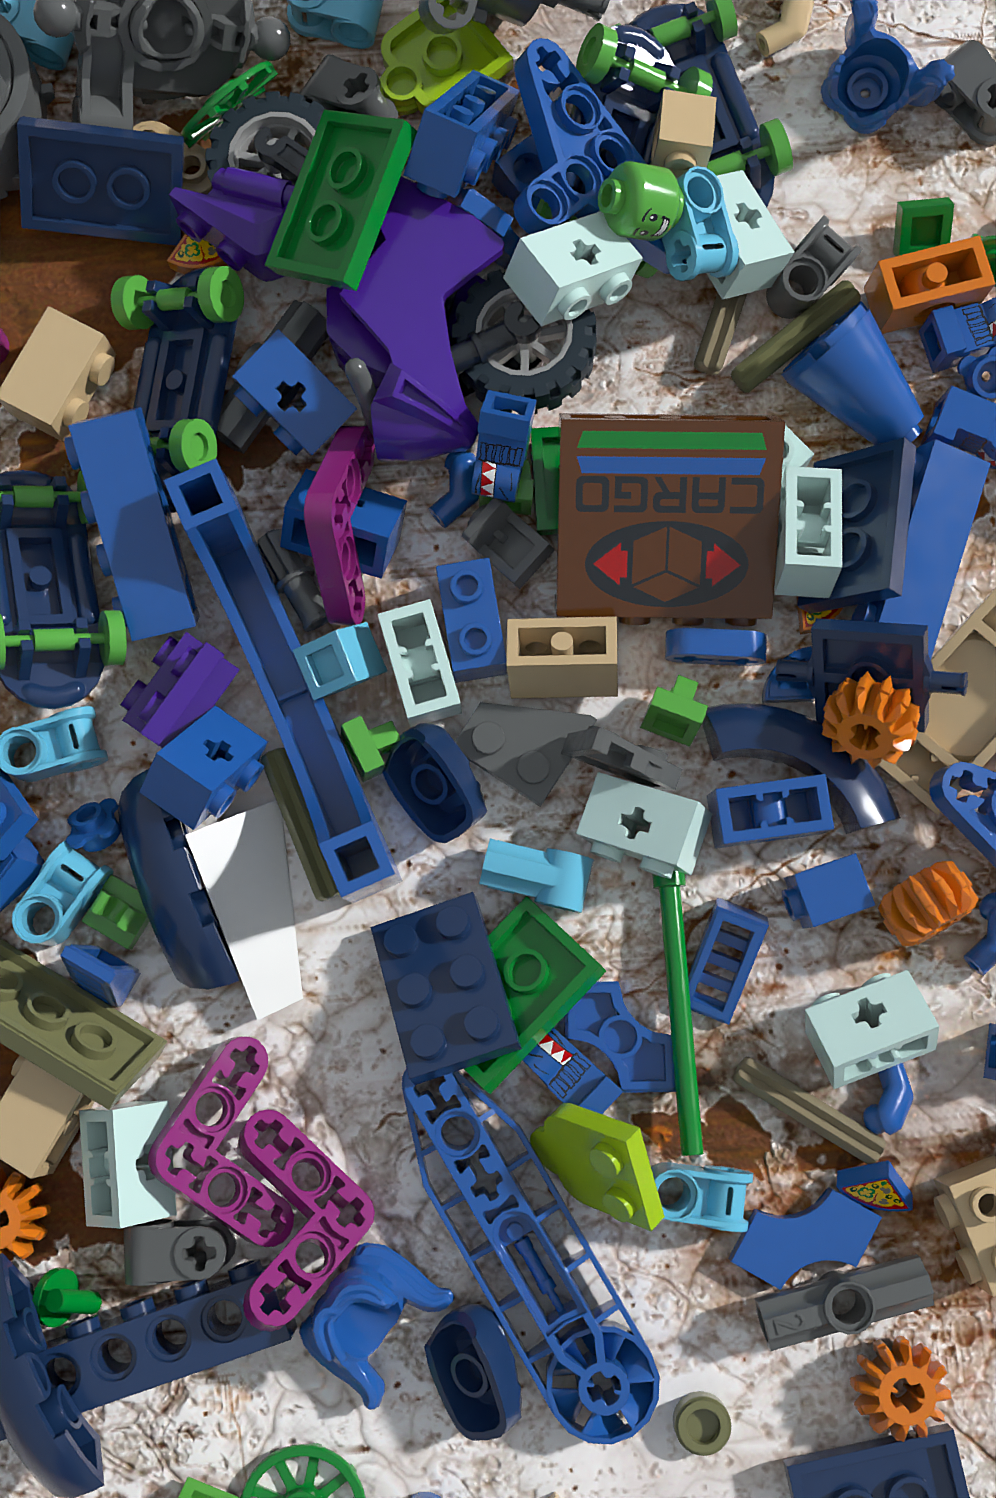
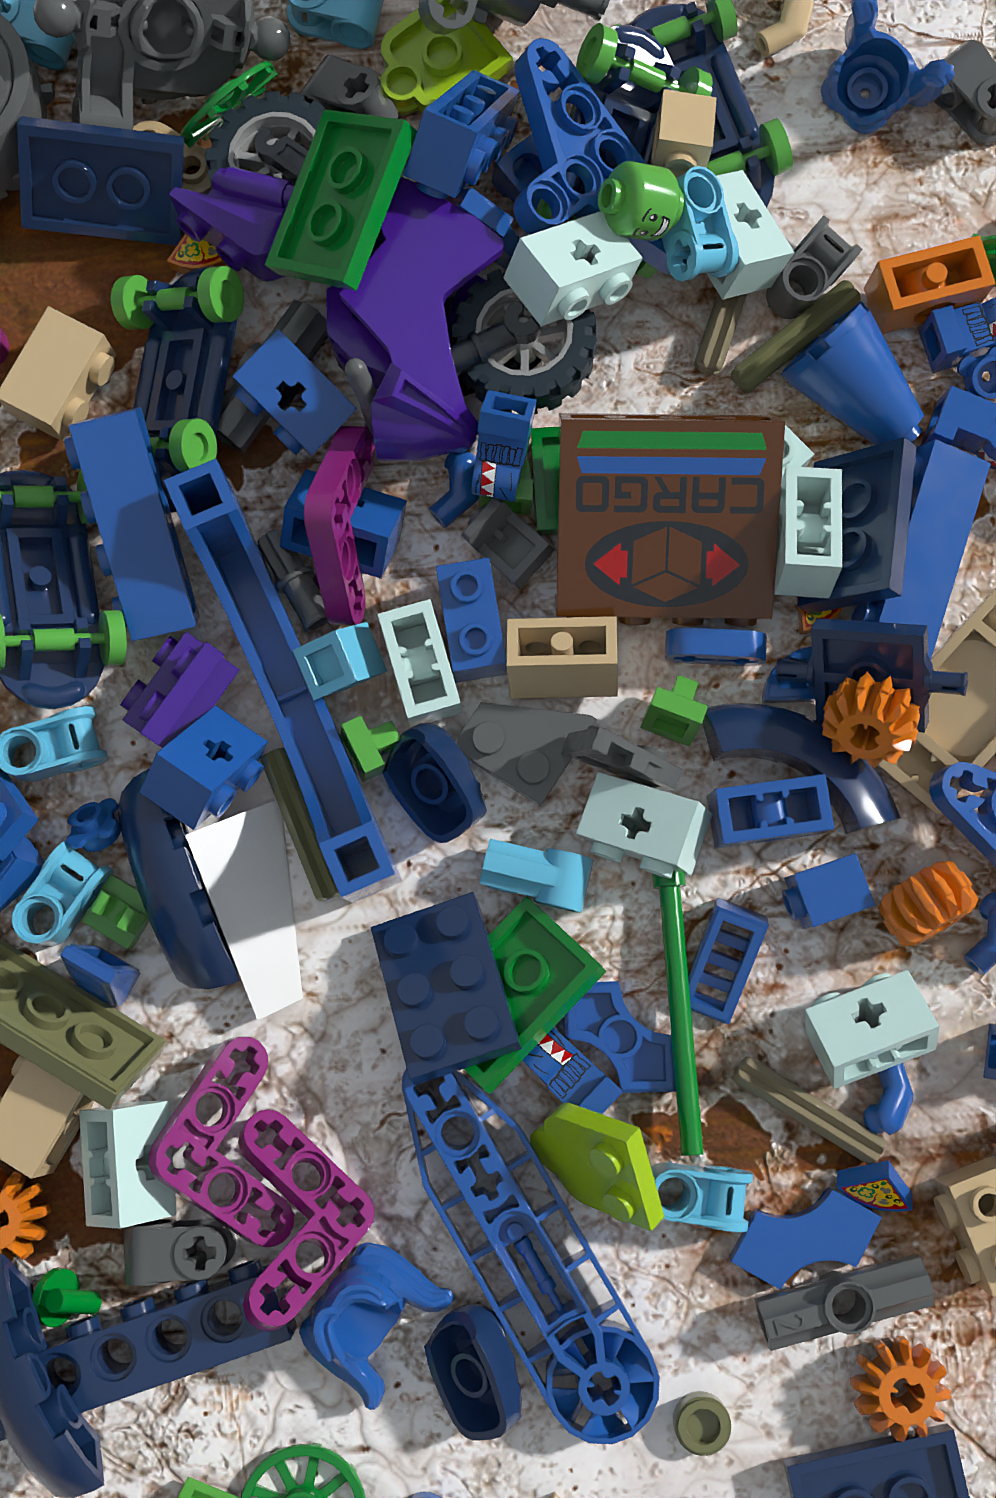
(922, 224): green plate -> none

